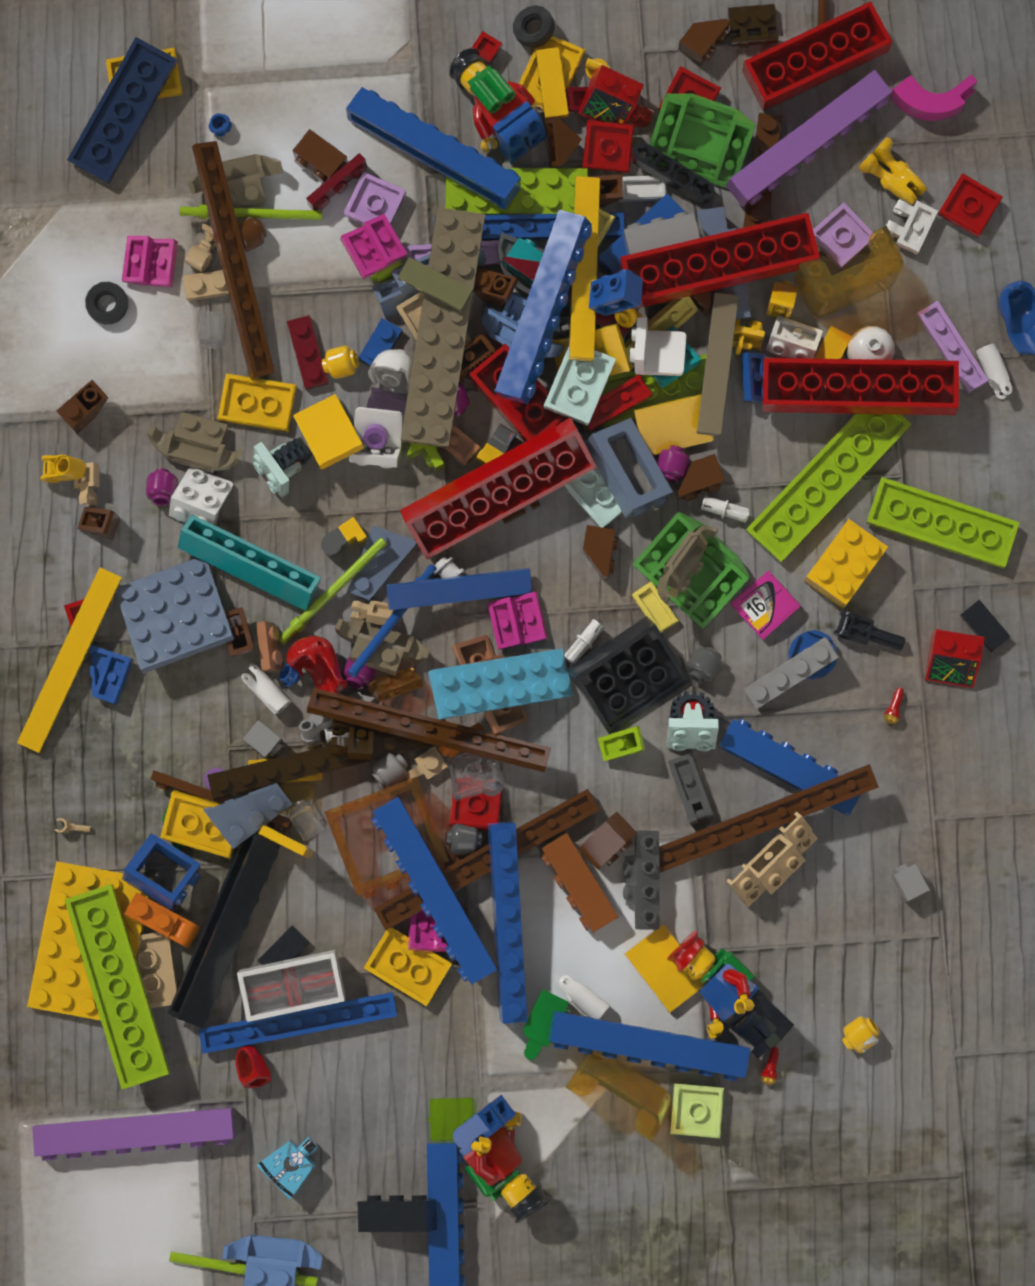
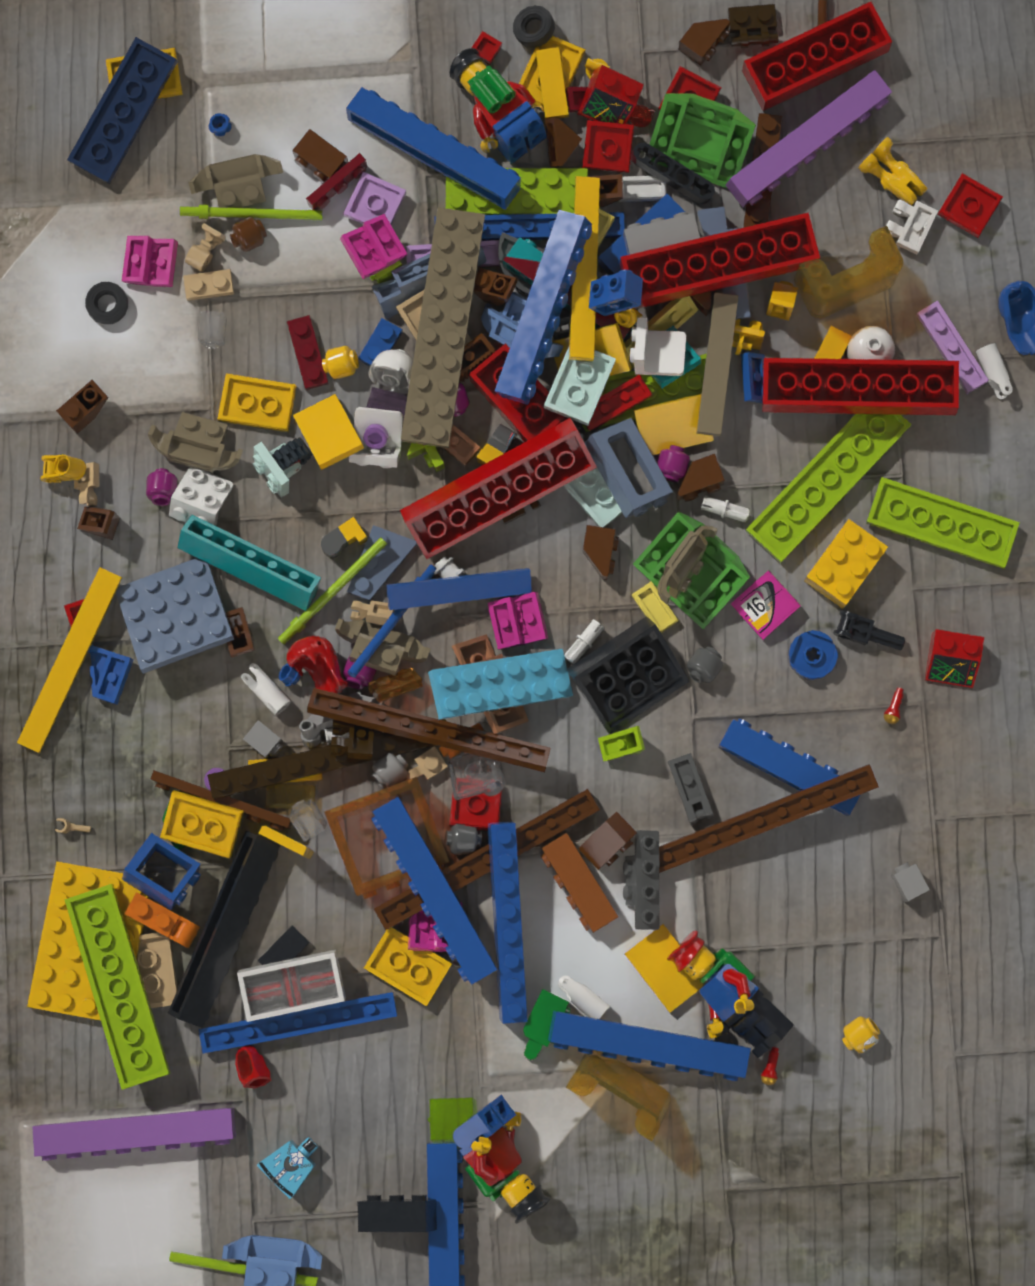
(233, 259): reddish brown plate -> none
(247, 814): sand blue wing -> none
(268, 645): nougat plate -> none
(435, 284): olive tile -> none
(692, 723): light aqua plate -> none
(697, 1110): yellowish green plate -> none
(774, 862): tan bracket -> none
(791, 672): light grey plate -> none
(793, 339): white bracket -> none
(842, 235): lavender plate -> none
(931, 106): dark pink arch -> none
(985, 625): black tile -> none

